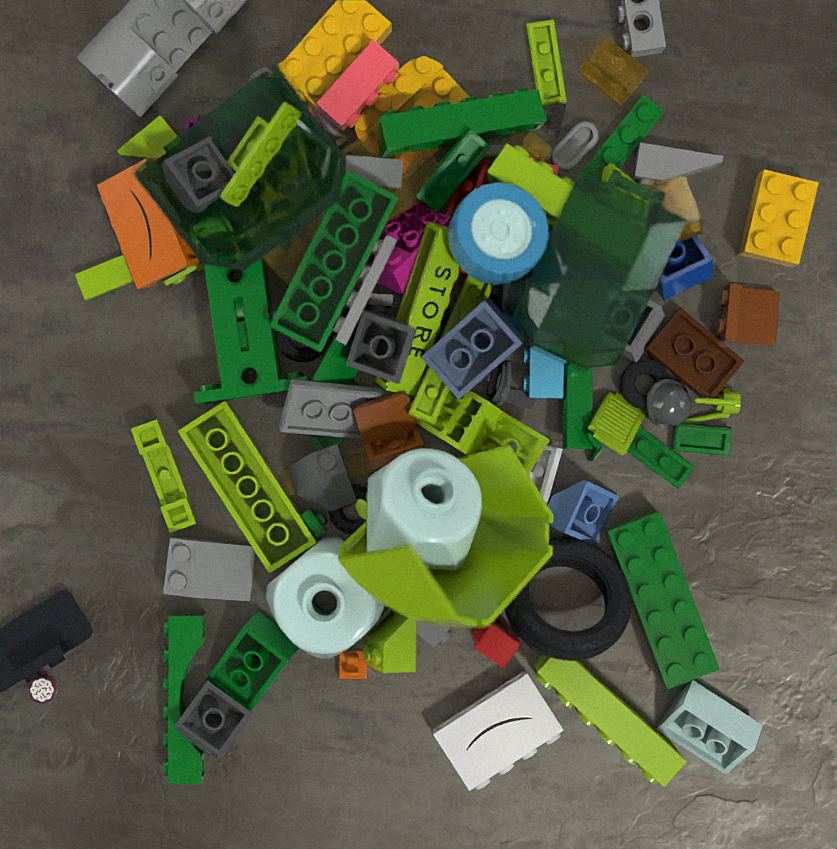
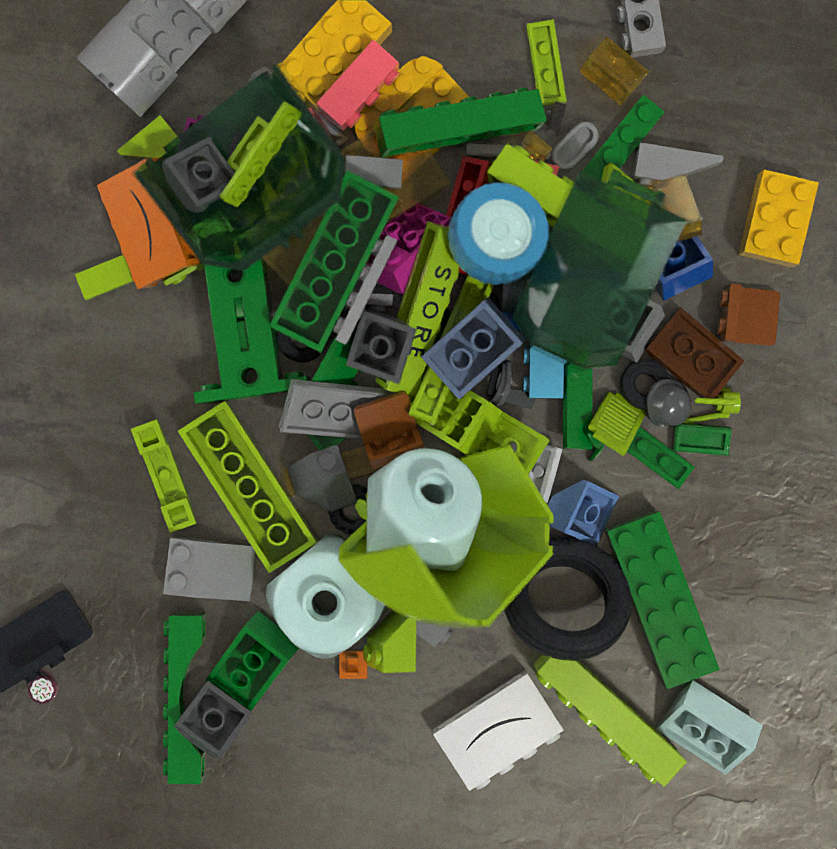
(315, 521): green plate -> none
(452, 170): green tile -> none
(495, 641): red brick -> none

